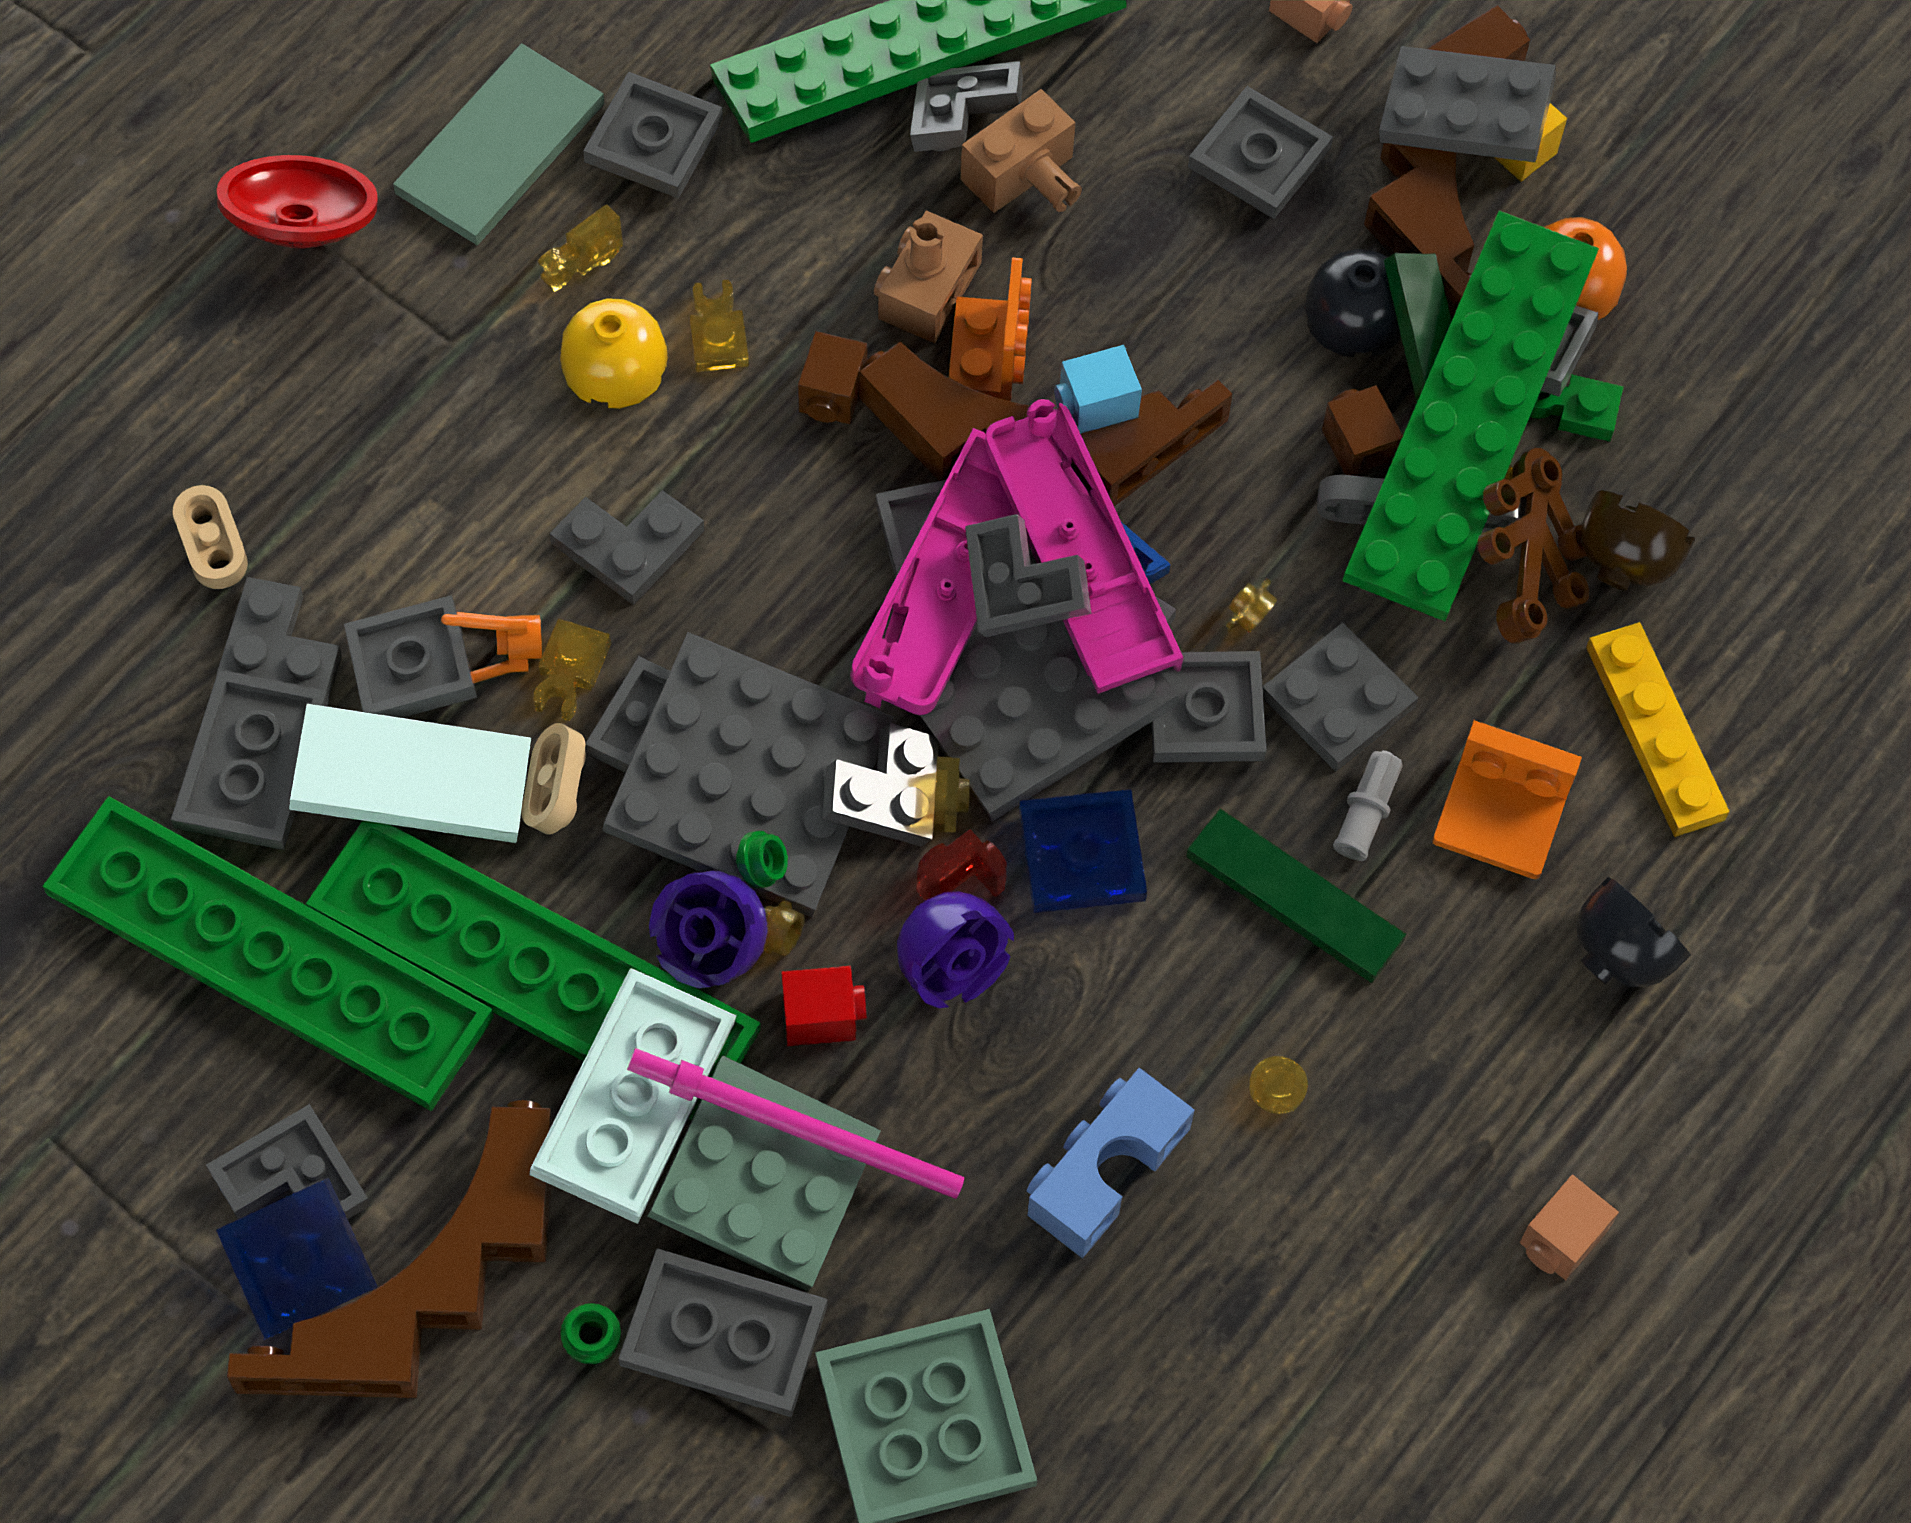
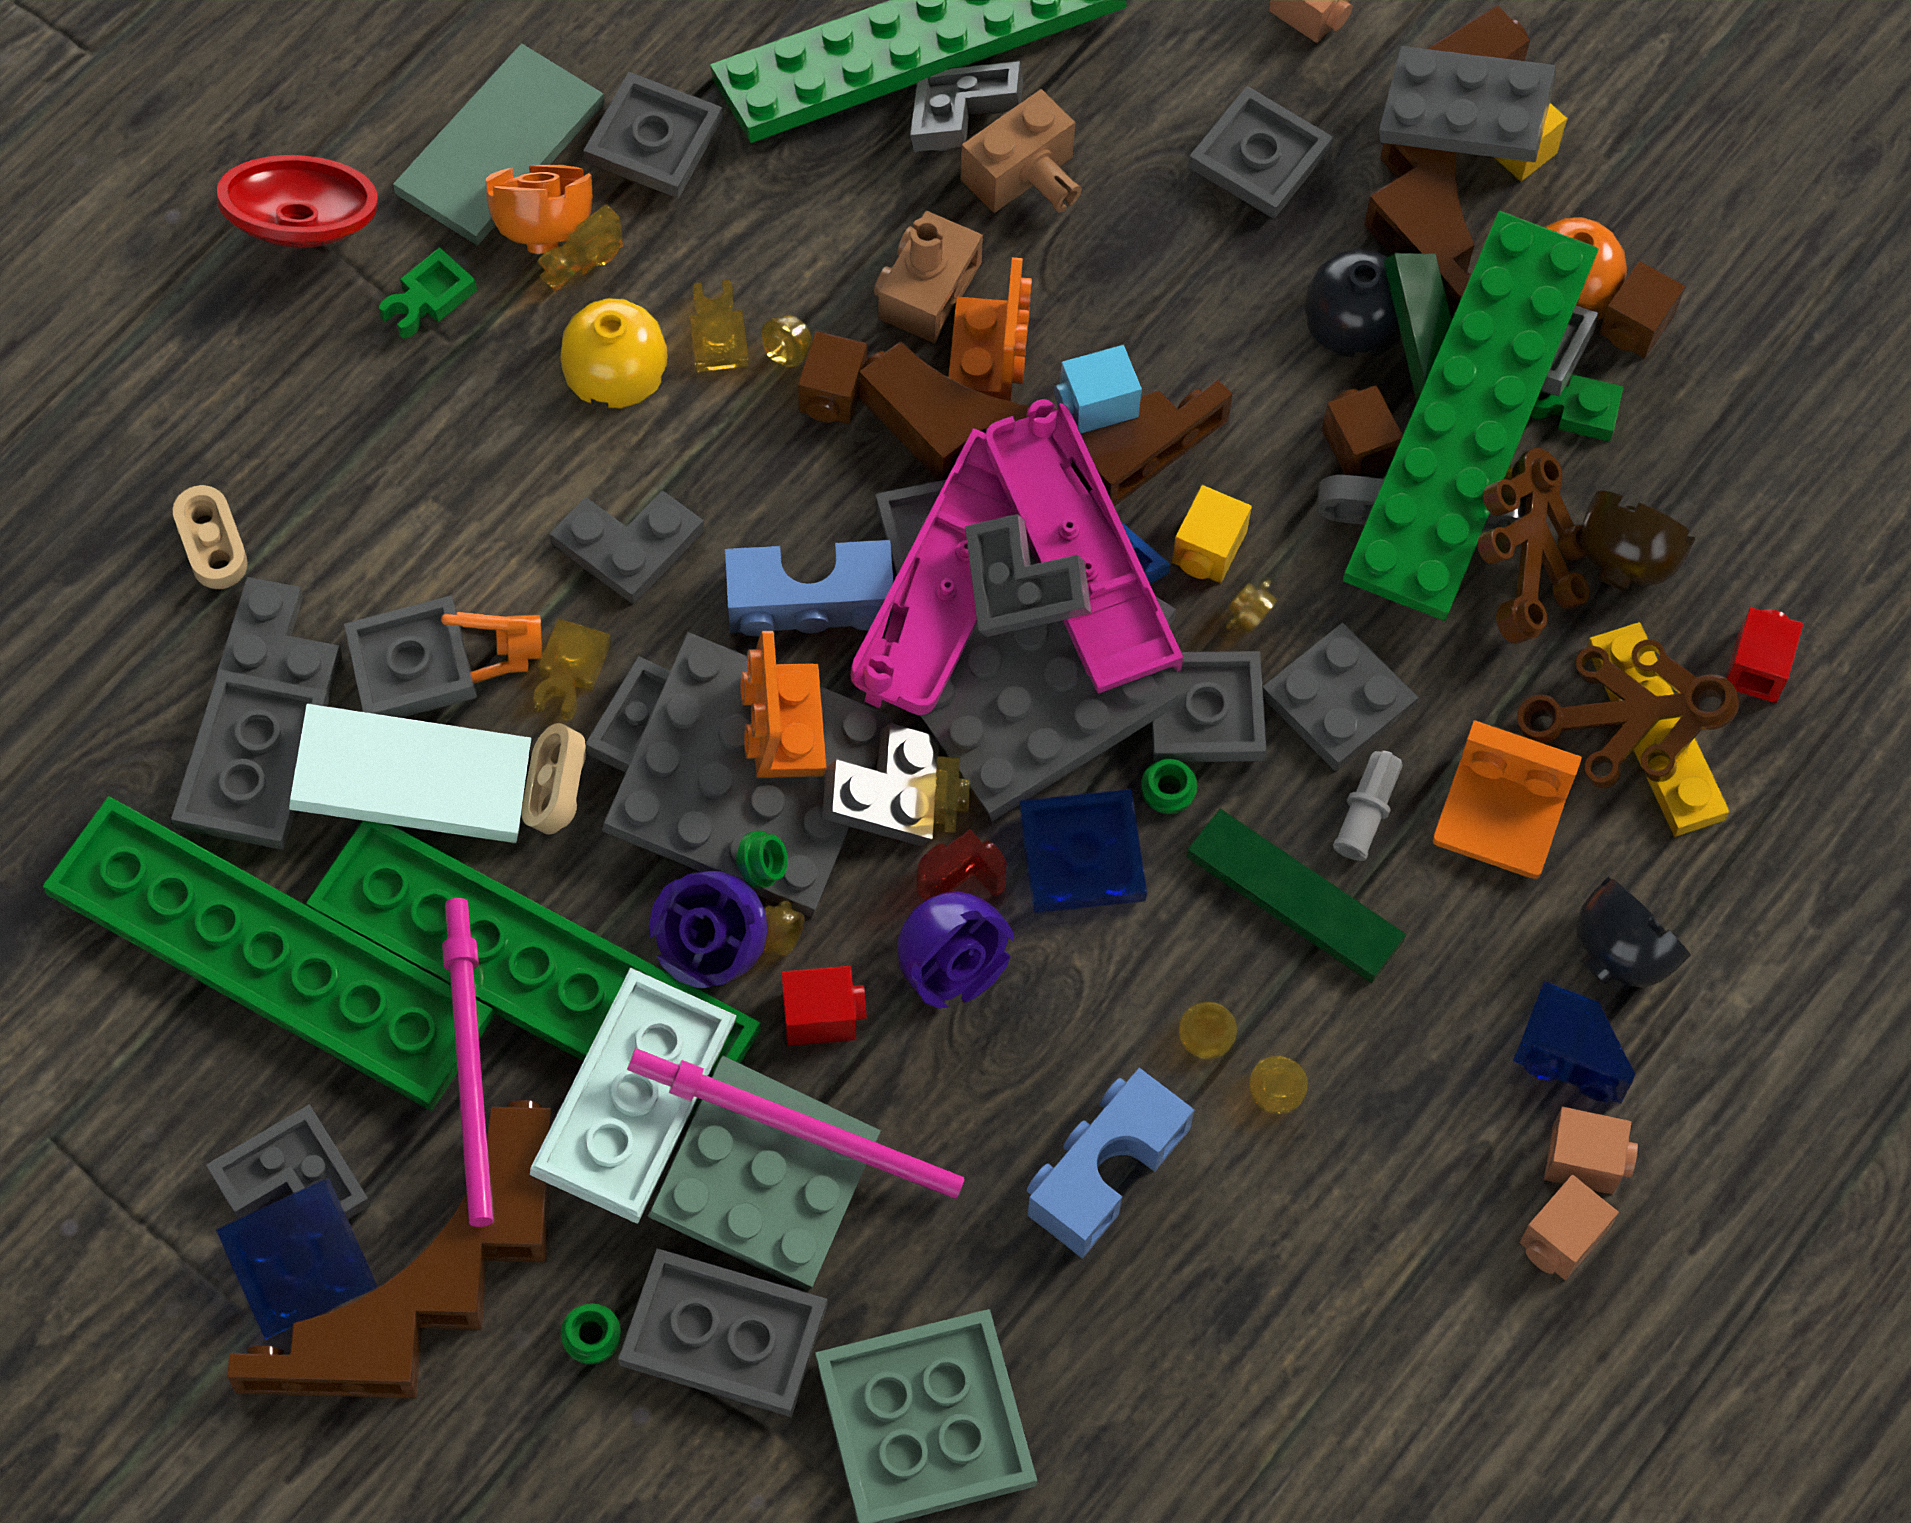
(432, 288): none -> green plate
(461, 959): none -> dark pink bar
(540, 204): none -> orange cylinder
(769, 600): none -> medium blue arch
(785, 714): none -> orange bracket
(786, 340): none -> clear yellow plate
(1171, 772): none -> green plate
(1207, 1030): none -> clear yellow plate
(1211, 534): none -> yellow brick
(1574, 1043): none -> clear blue slope
(1591, 1149): none -> nougat brick
(1637, 711): none -> reddish brown plant
(1641, 310): none -> reddish brown brick
(1764, 653): none -> red brick

